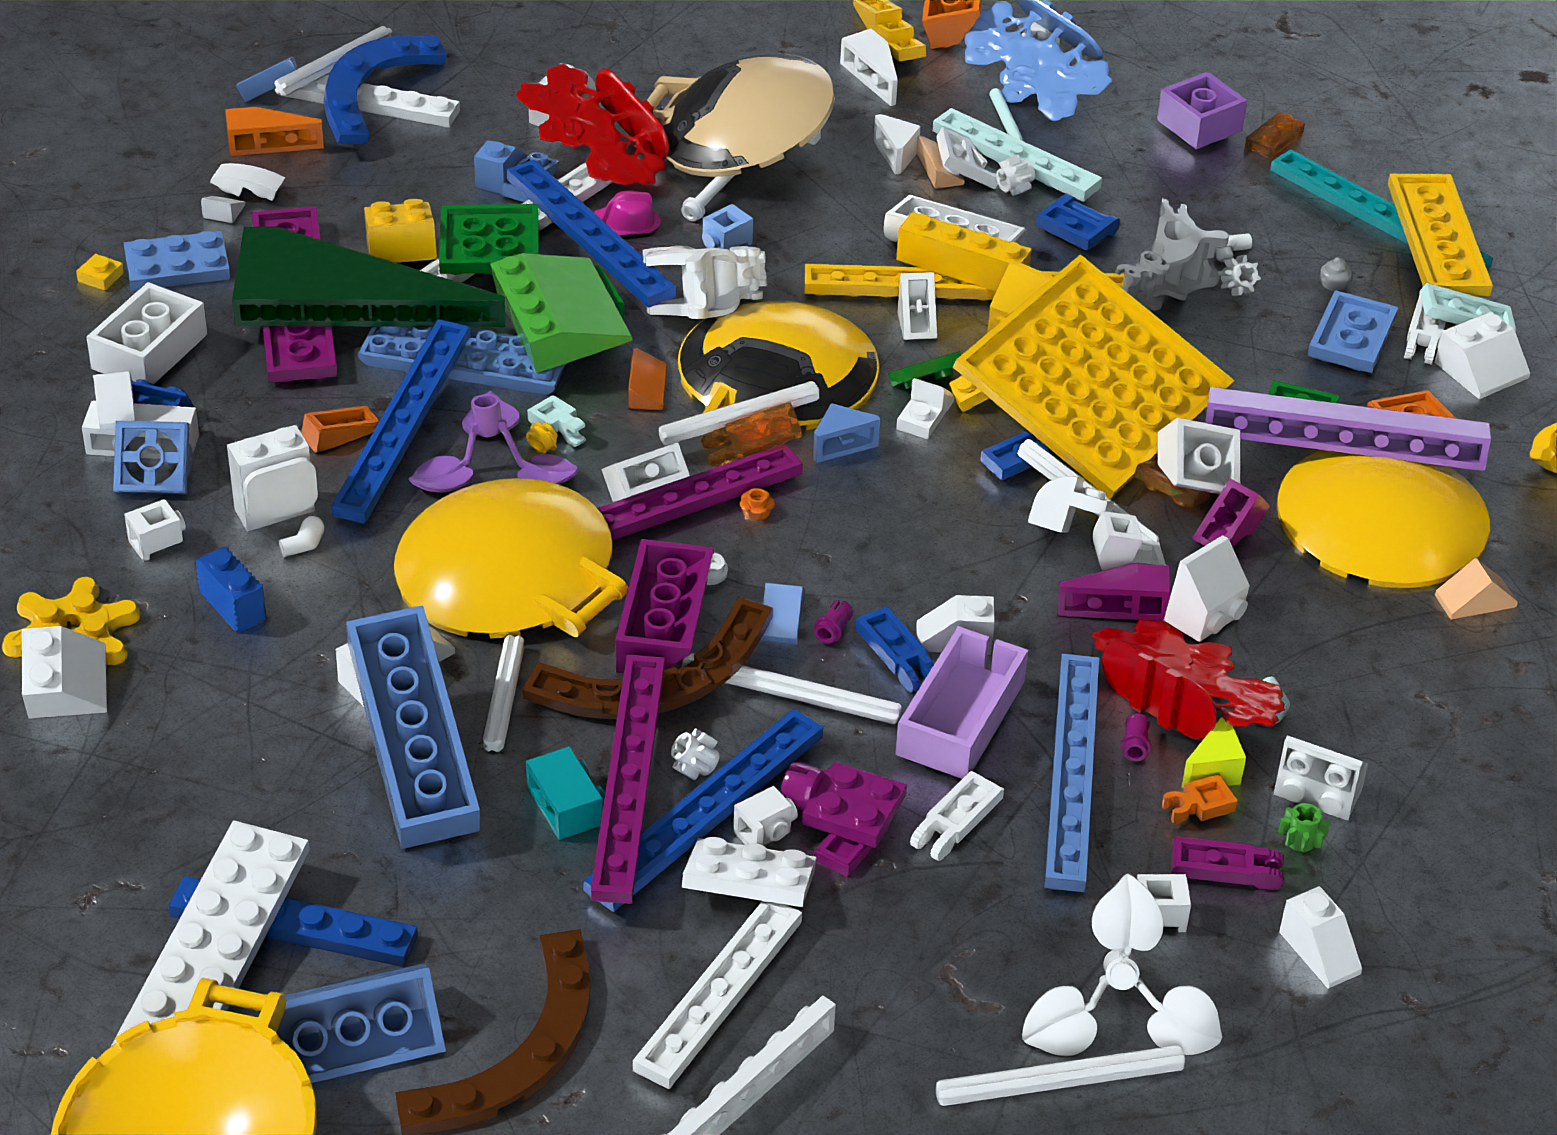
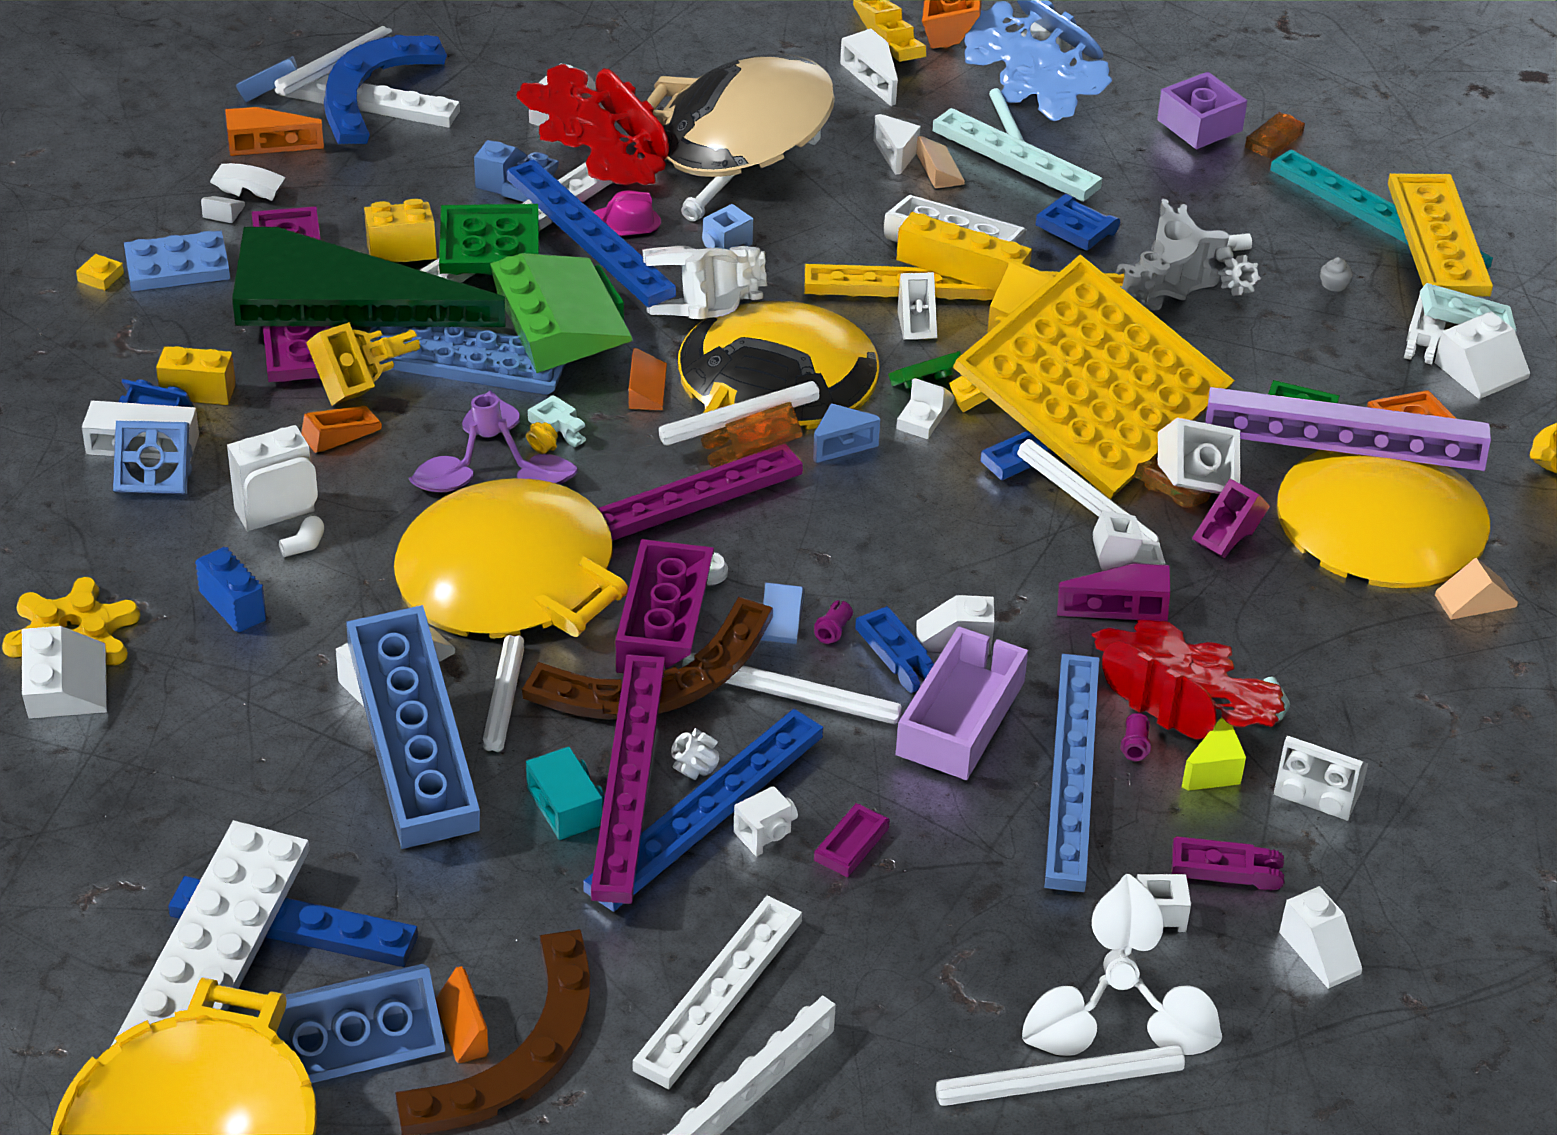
(114, 398): white slope -> none
(147, 334): white brick -> none
(154, 528): white brick -> none
(201, 373): none -> yellow brick
(351, 362): none -> yellow brick
(400, 422): blue plate -> none
(462, 1018): none -> orange slope
(645, 472): white slope -> none
(749, 871): white plate -> none
(756, 504): orange plate -> none
(844, 800): magenta plate -> none
(957, 814): white hinge -> none
(961, 157): white wing -> none
(1015, 175): white gear -> none
(1058, 499): white brick -> none
(1203, 797): orange plate -> none
(1208, 591): white slope -> none
(1303, 827): bright green gear -> none
(1352, 331): medium blue plate -> none

